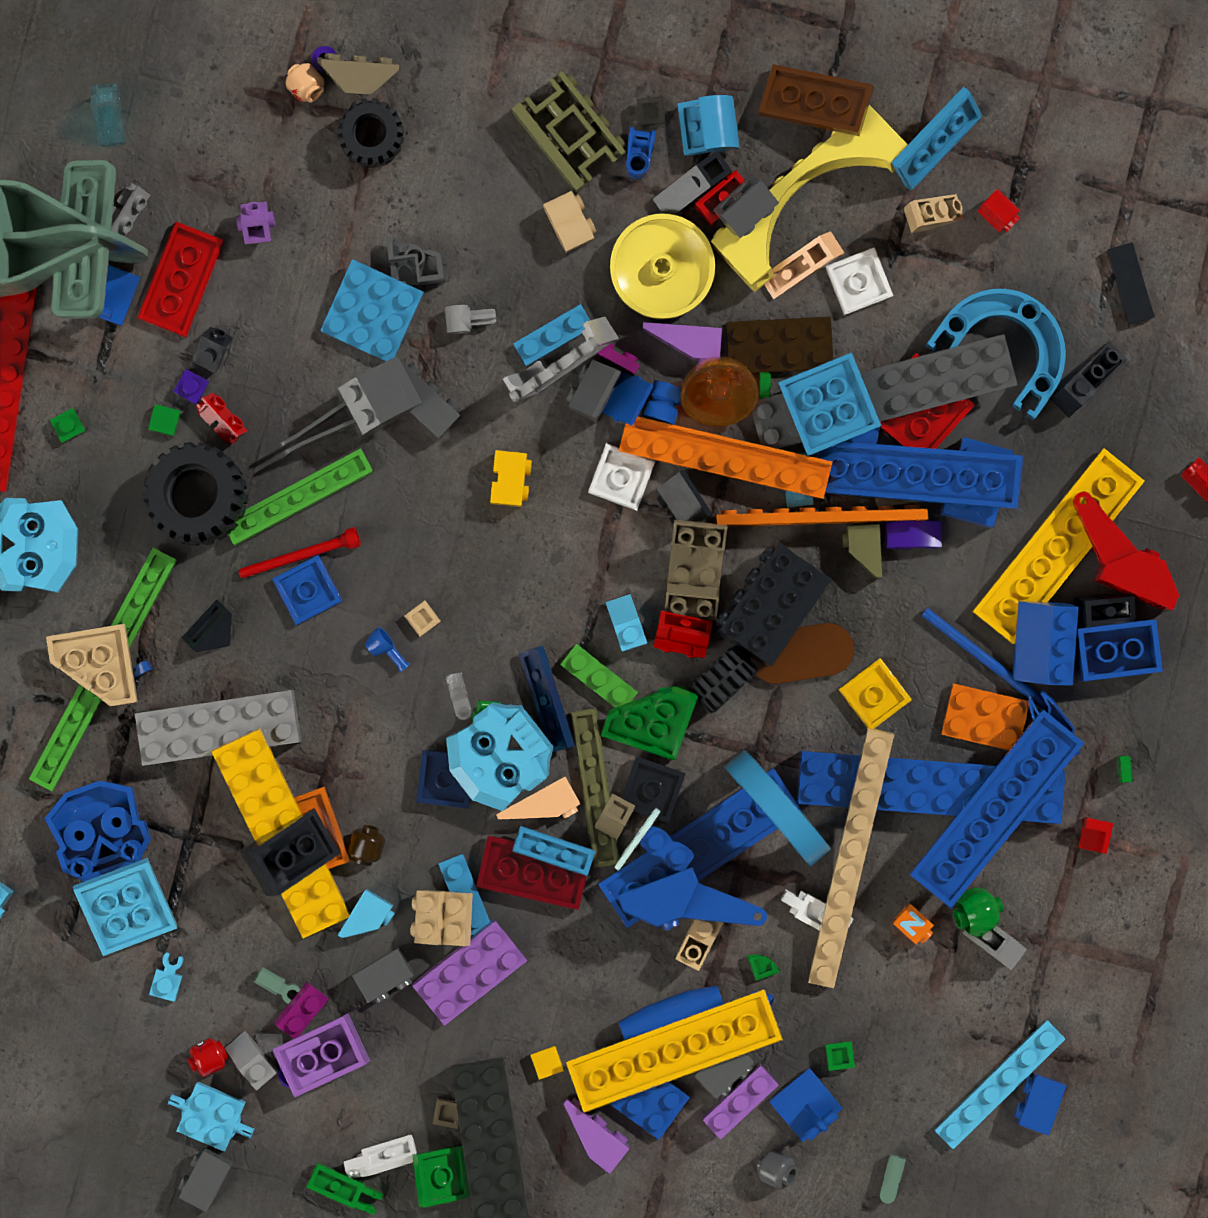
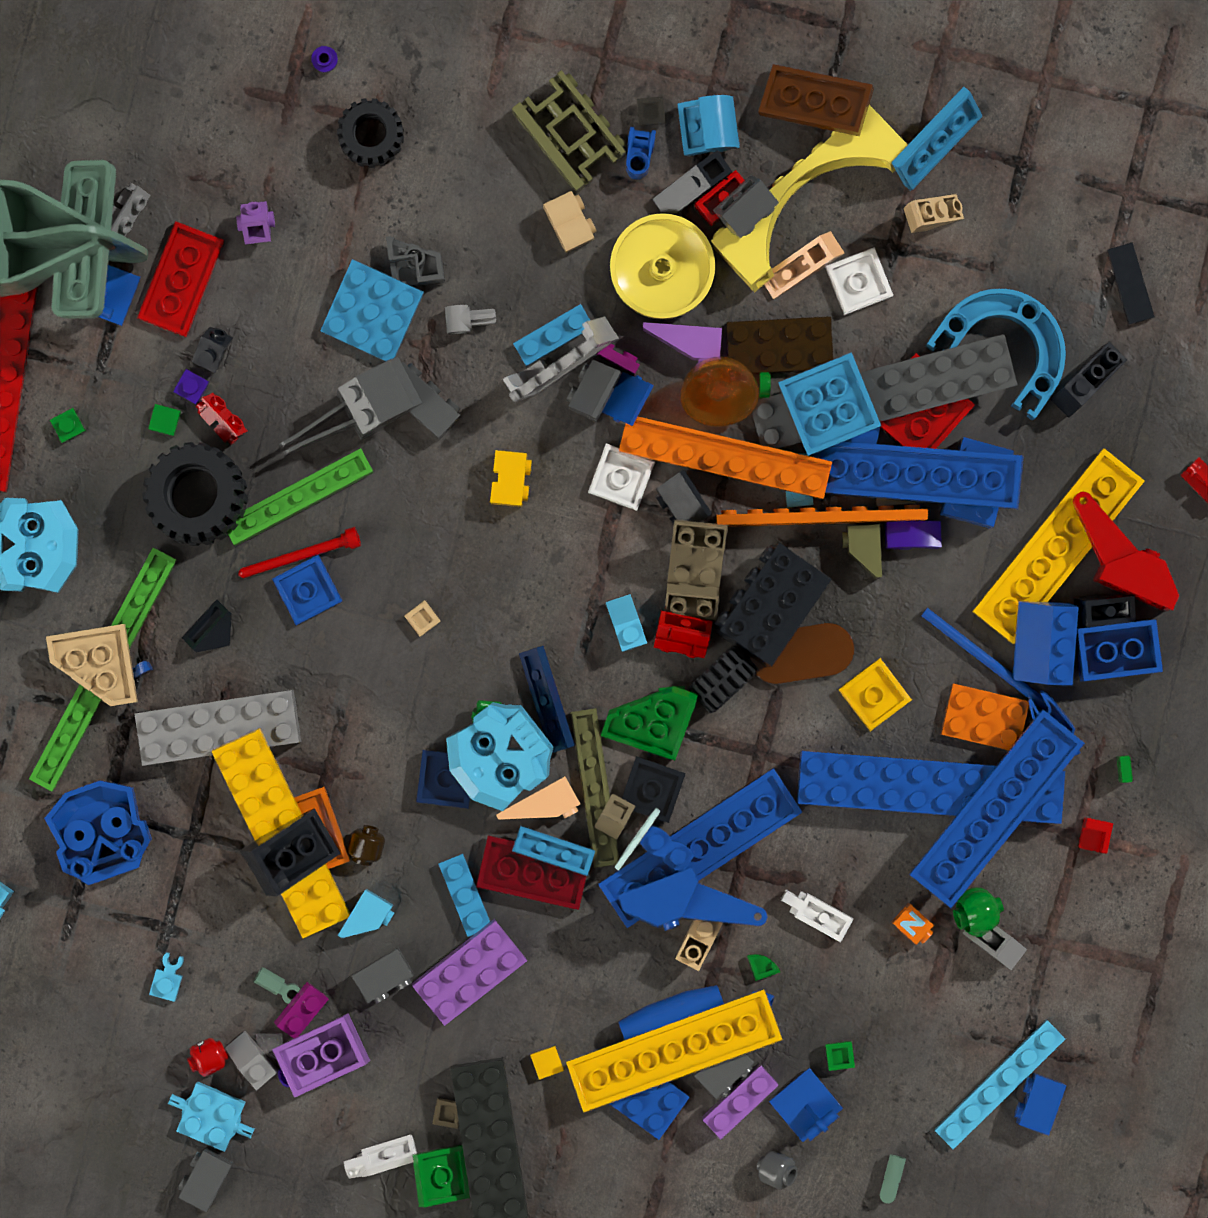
(108, 114): clear light blue slope -> none
(125, 906): medium azure plate -> none
(305, 82): light nougat head -> none
(342, 1188): green hinge -> none
(358, 74): dark tan slope -> none
(380, 643): blue bar -> none
(442, 918): tan plate -> none
(458, 695): clear bar -> none
(598, 677): bright green plate -> none
(599, 1142): medium lavender slope -> none
(664, 402): blue wheel -> none
(777, 807): dark azure piece -> none
(850, 857): tan plate -> none
(999, 212): red brick -> none

